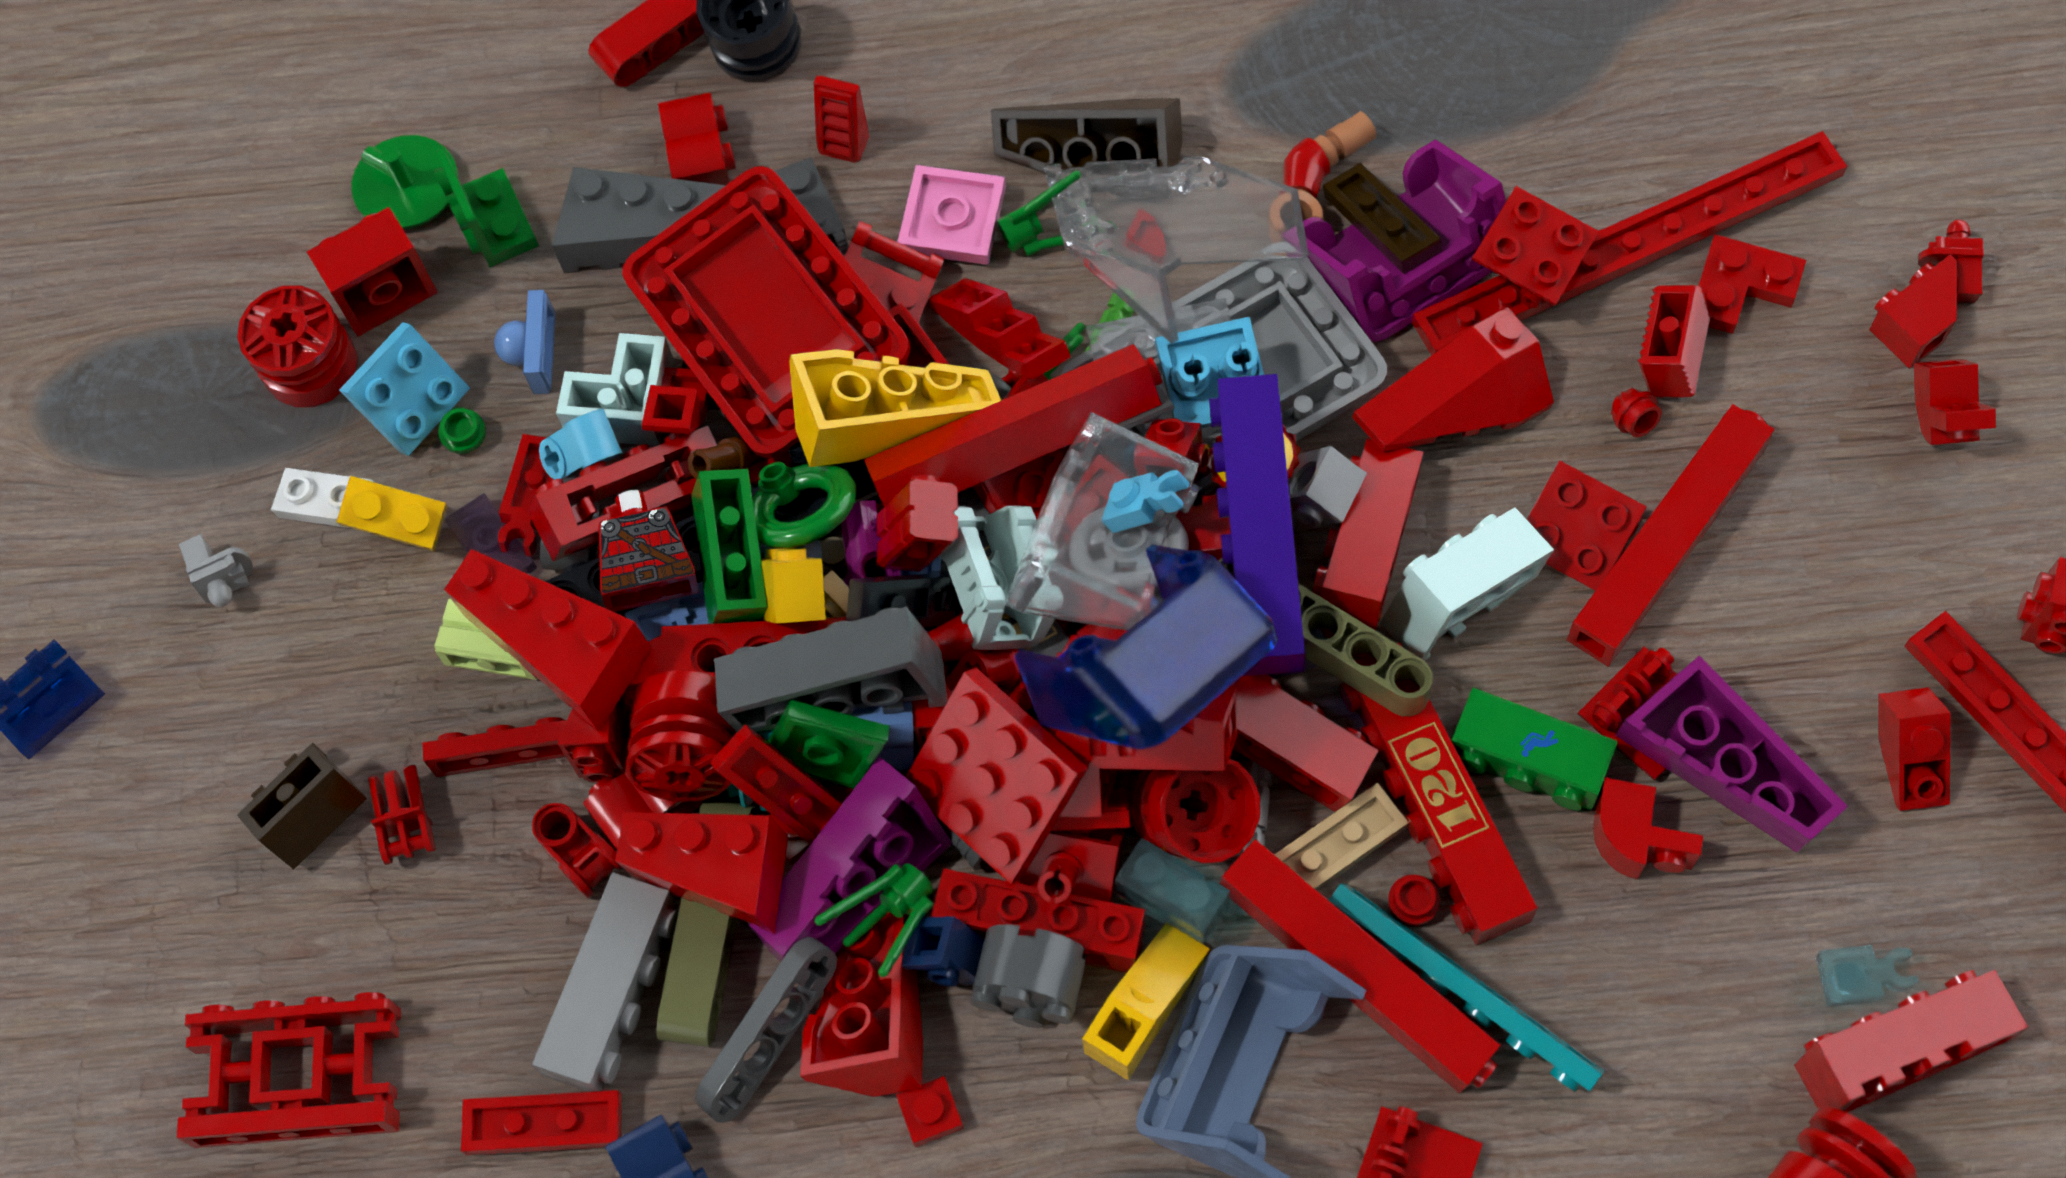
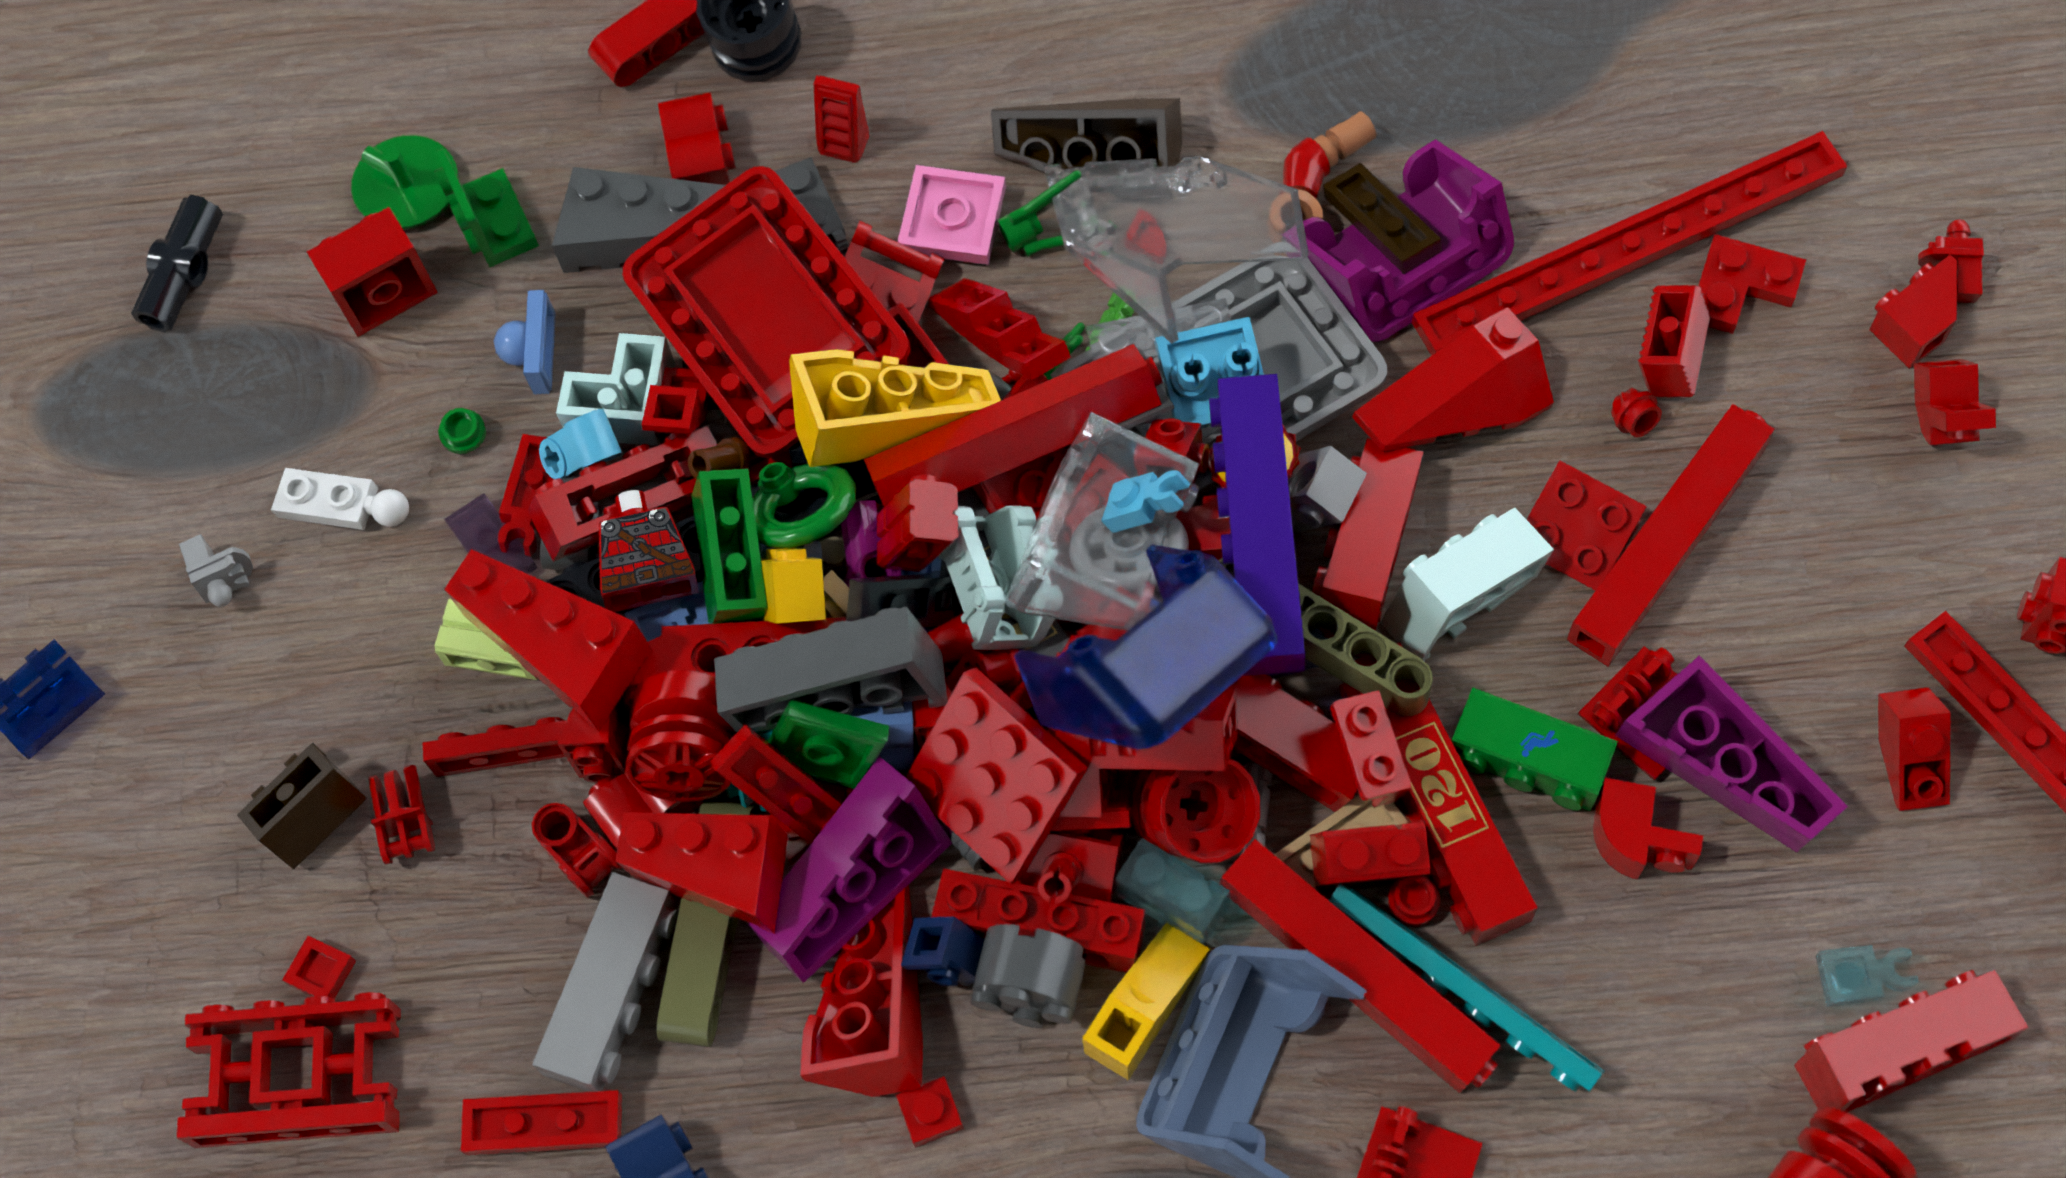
(177, 263): none -> black piece
(297, 345): red wheel -> none
(319, 969): none -> red tile
(392, 513): yellow brick -> none
(404, 388): medium azure plate -> none
(764, 1028): dark grey beam -> none
(904, 893): green plant -> none
(1370, 853): none -> red brick
(1371, 748): none -> red bracket
(1535, 247): red hinge -> none

